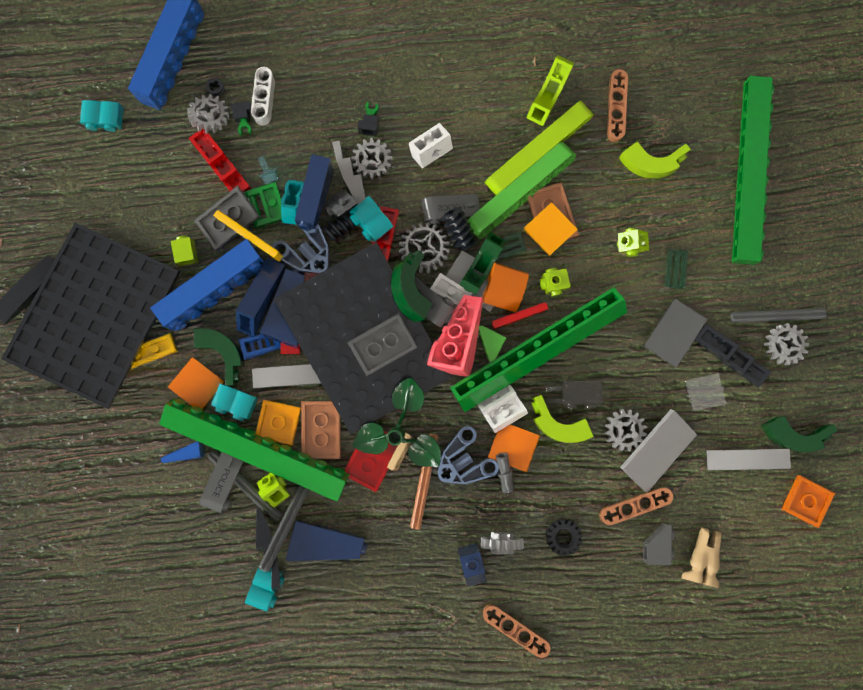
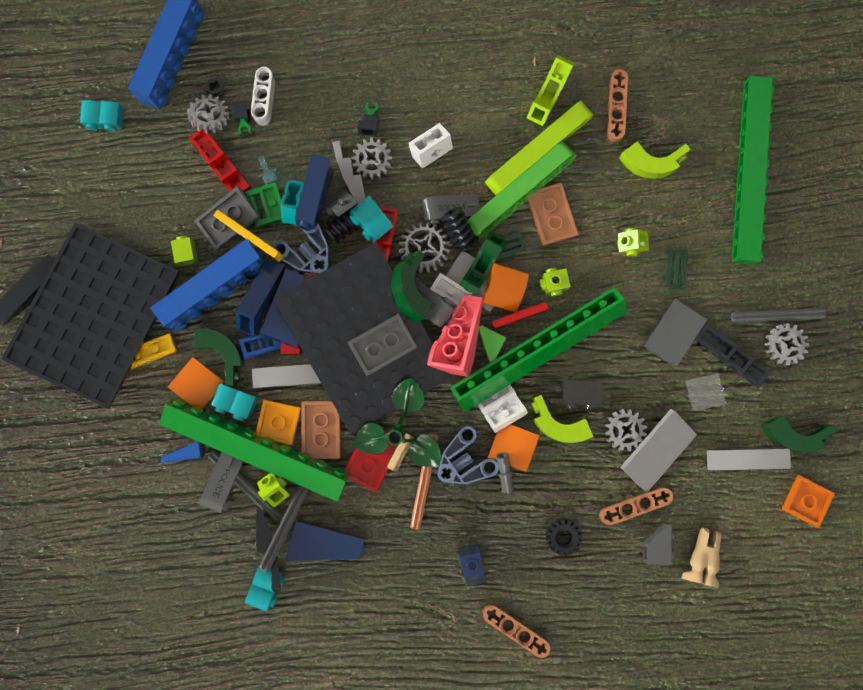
(502, 543): light grey gear -> none
(550, 229): light orange tile -> none

